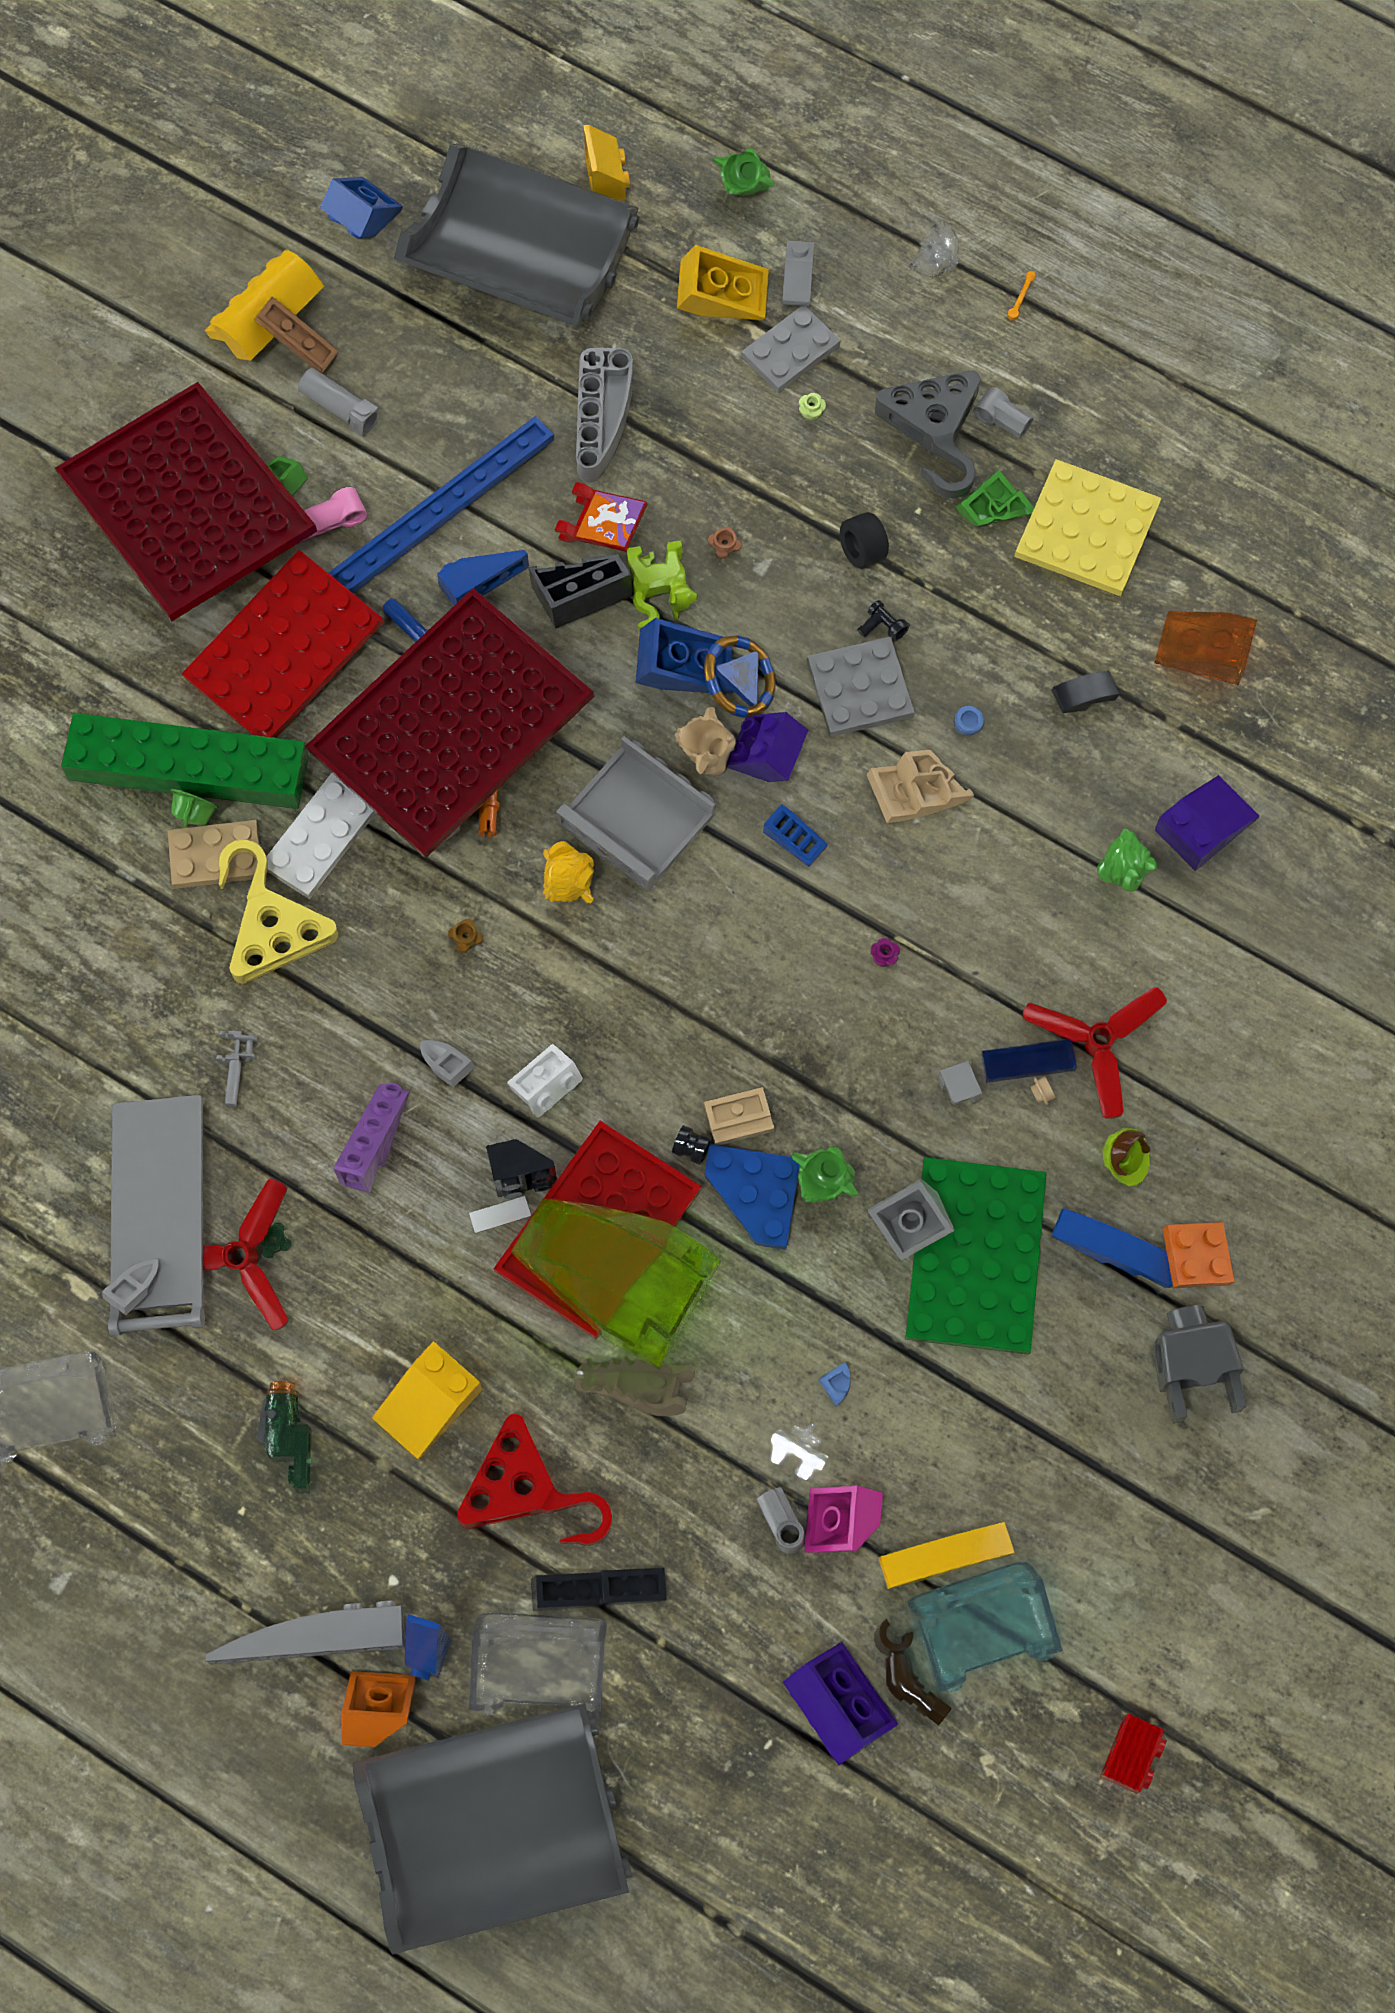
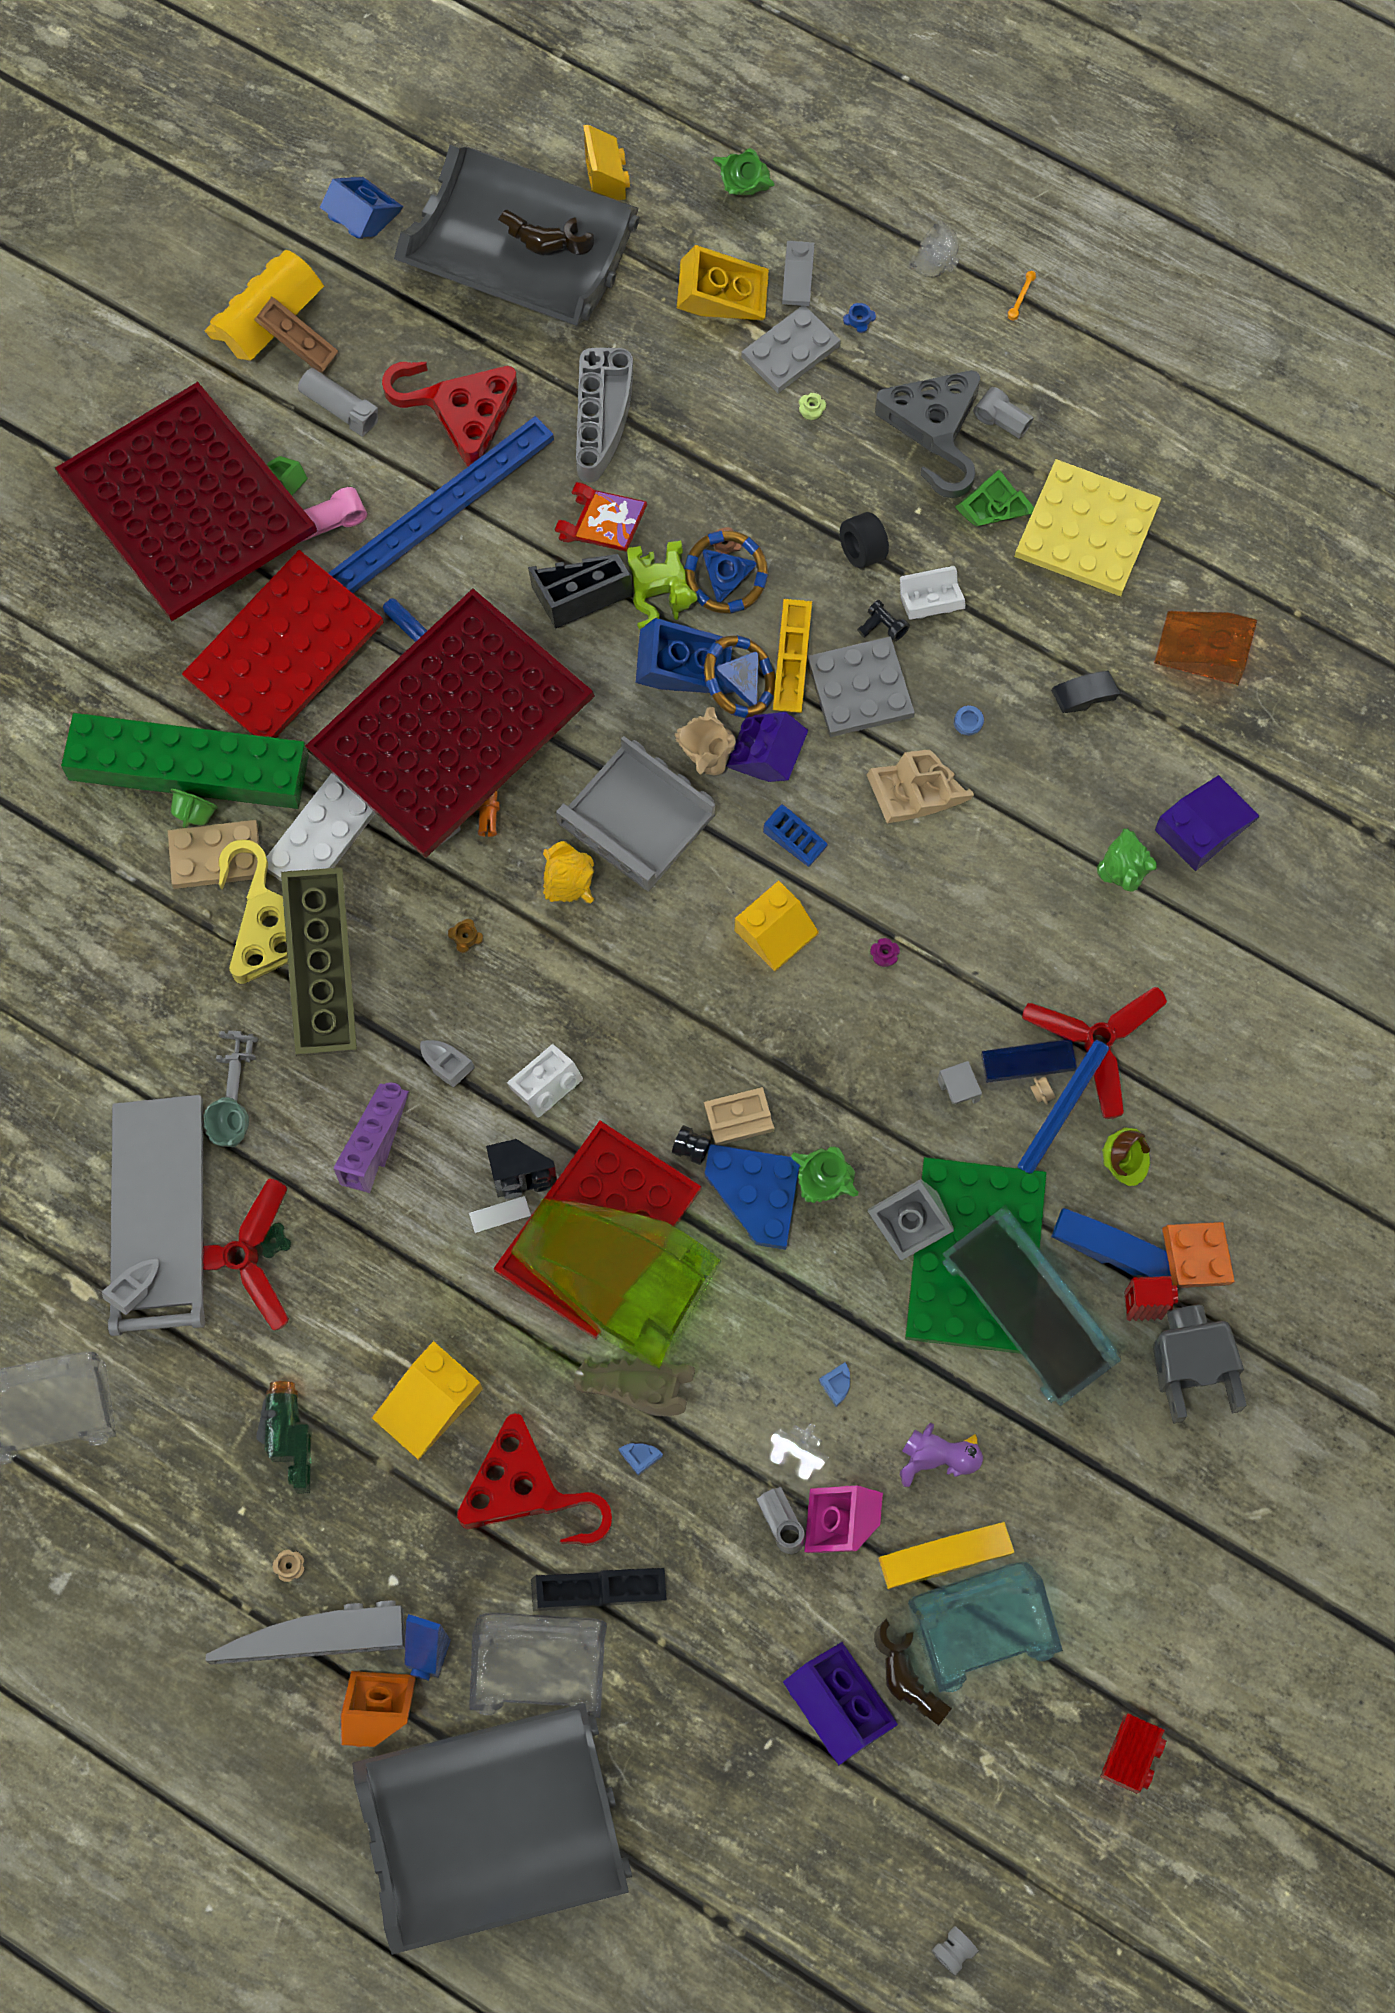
(226, 1122): none -> sand green hair
(295, 1571): none -> tan plate
(318, 961): none -> olive brick
(473, 391): none -> red piece
(481, 573): blue slope -> none
(547, 240): none -> dark brown piece
(640, 1456): none -> medium blue tile
(726, 571): none -> blue piece
(775, 926): none -> yellow slope
(792, 656): none -> yellow slope
(859, 310): none -> blue plate
(931, 593): none -> white bracket
(931, 1451): none -> medium lavender animal
(955, 1950): none -> light grey wheel
(1032, 1305): none -> clear smoke windscreen
(1063, 1106): none -> blue axle
(1150, 1298): none -> red brick

